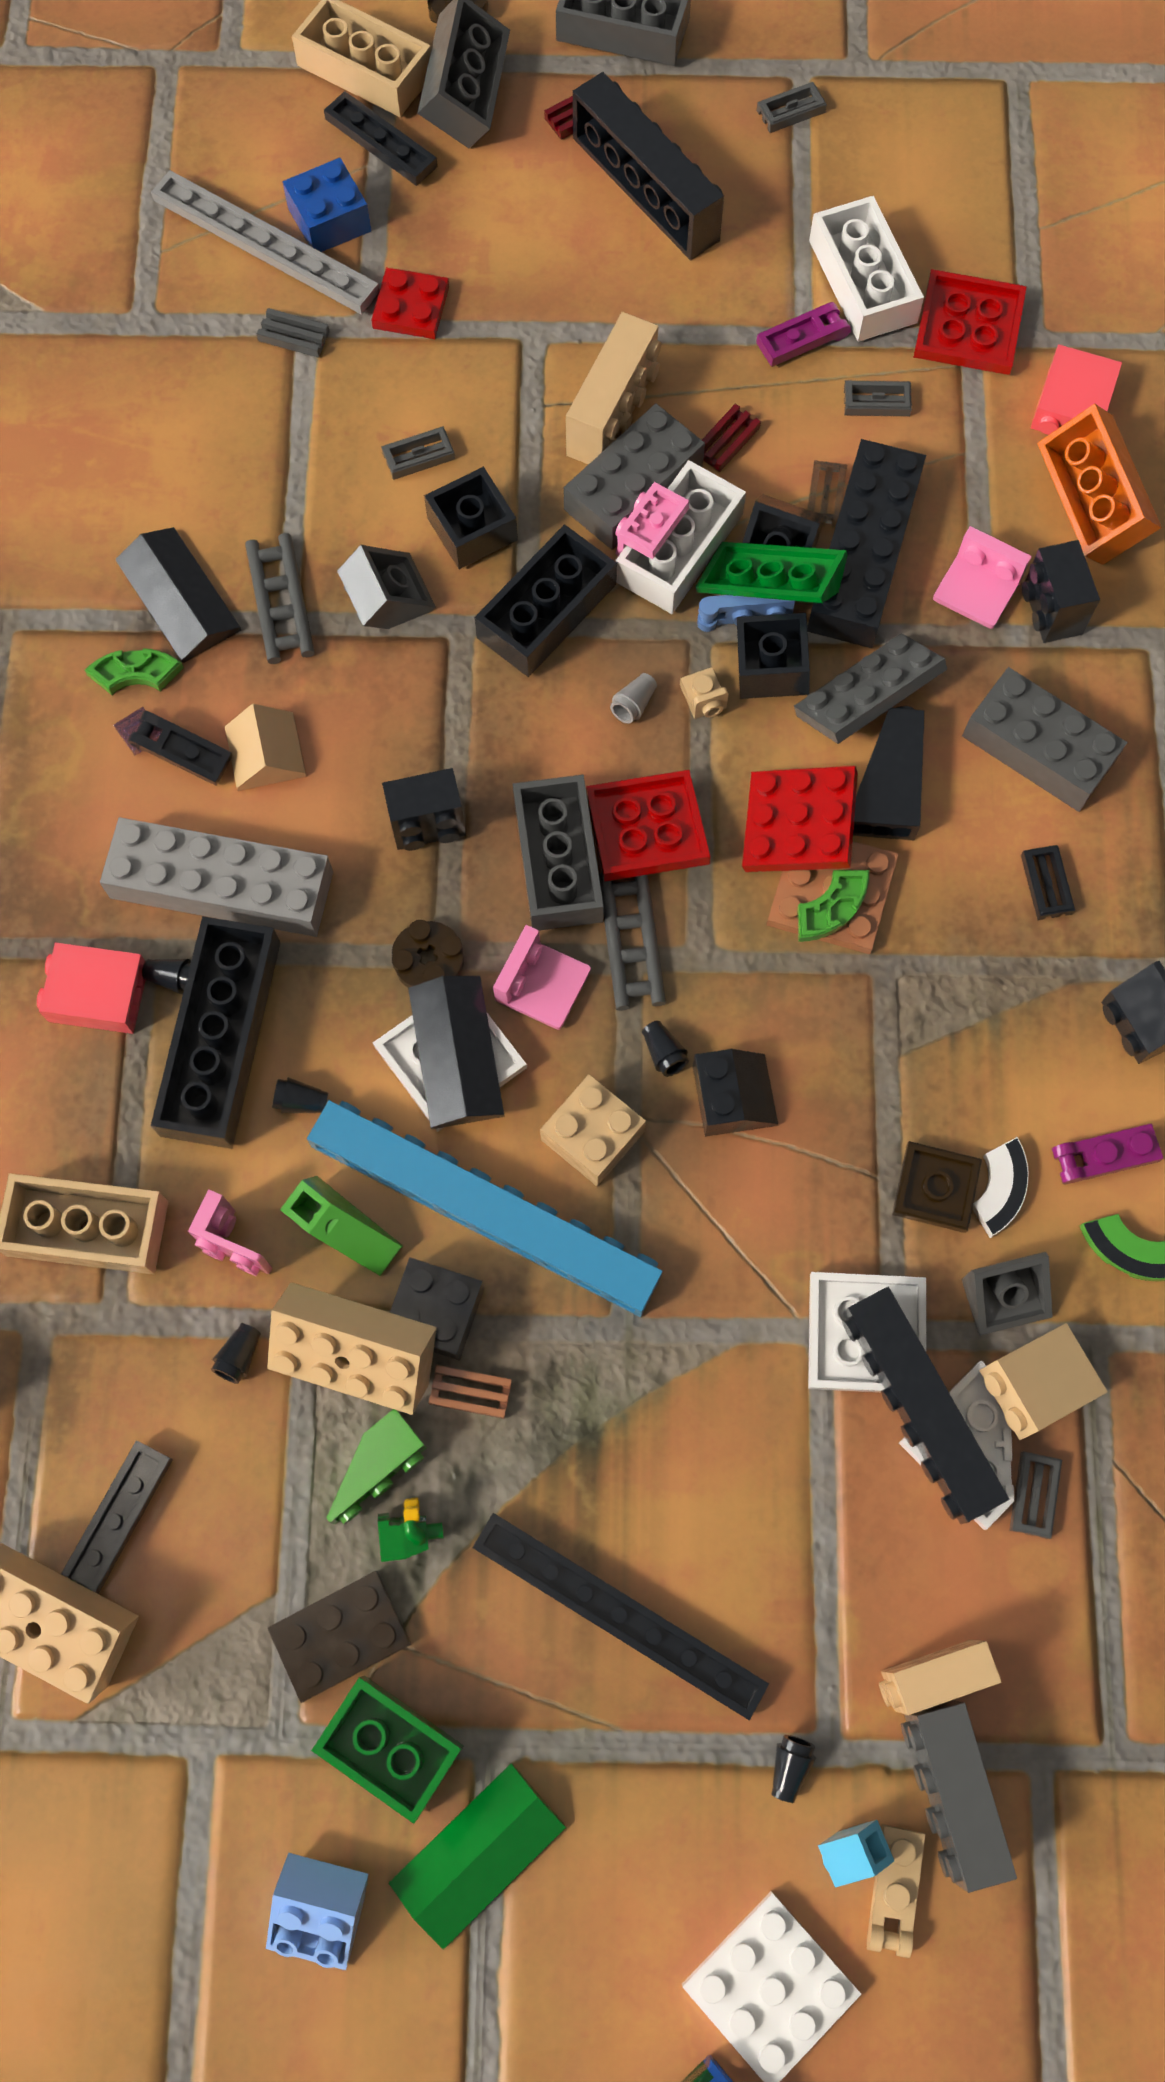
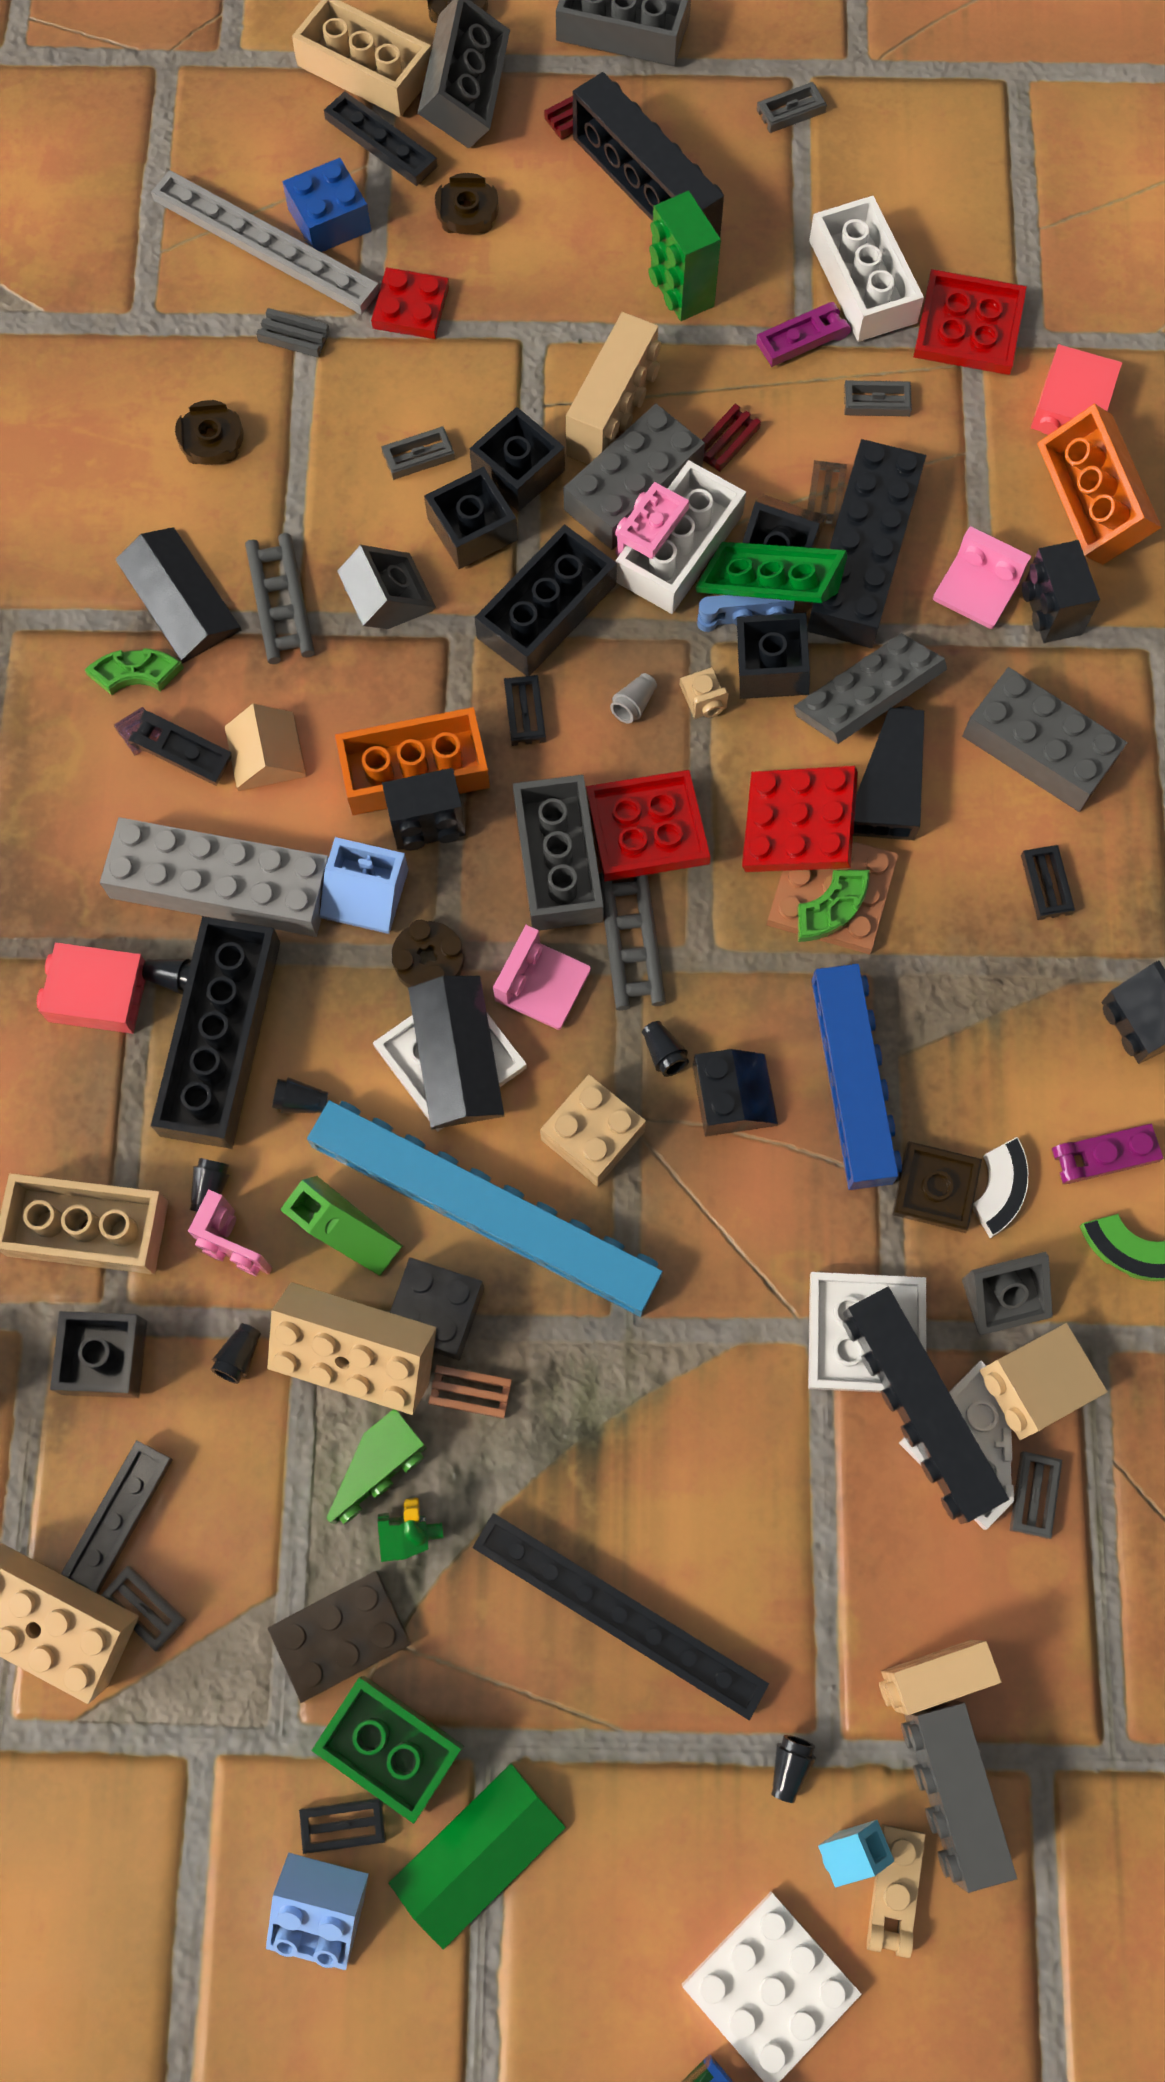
(98, 1354): none -> black brick
(167, 1630): none -> black tile
(206, 1176): none -> black cone
(213, 449): none -> dark brown plate
(362, 885): none -> light blue slope
(376, 1820): none -> black tile
(410, 750): none -> orange brick
(469, 219): none -> dark brown plate
(519, 458): none -> black brick
(528, 735): none -> black tile
(684, 256): none -> green brick
(855, 1077): none -> blue brick

